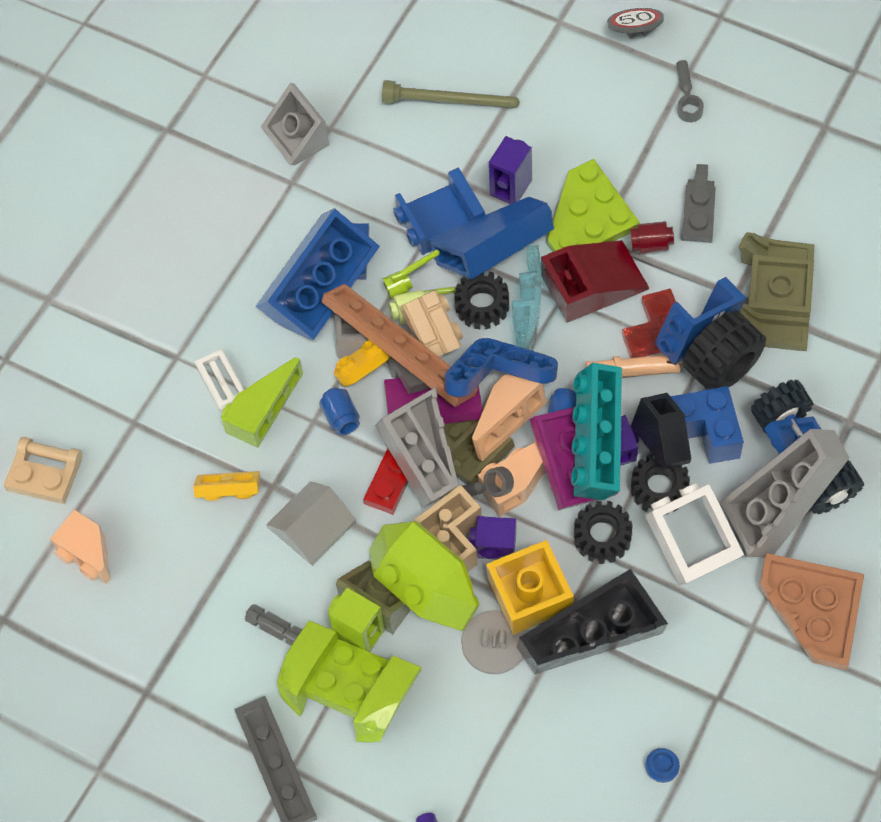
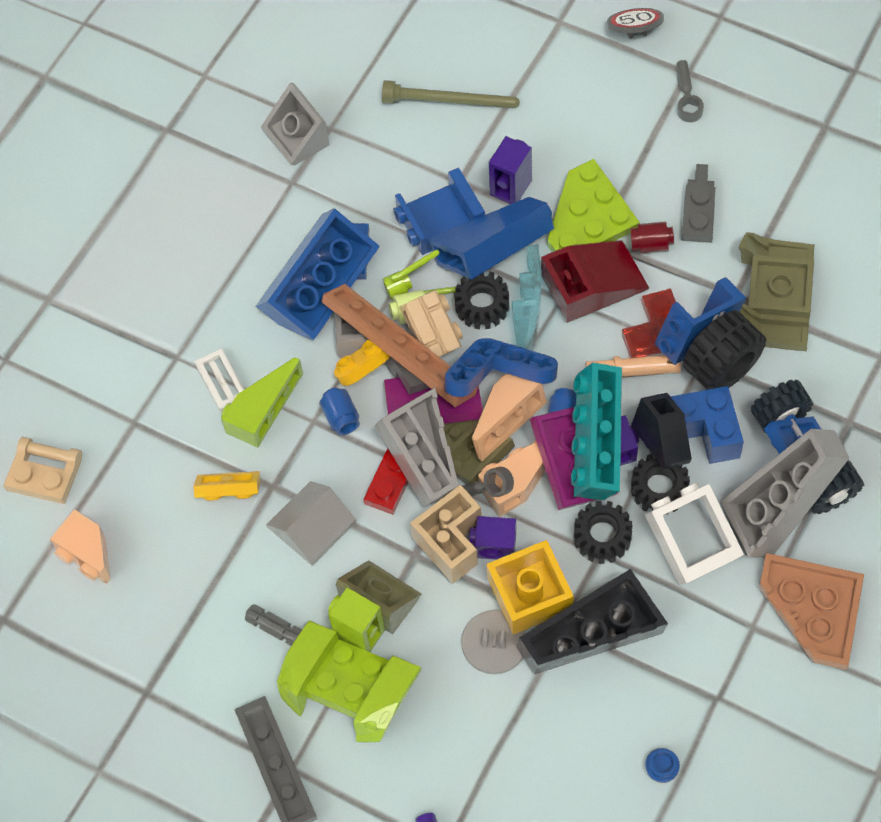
(423, 574): lime wedge -> none

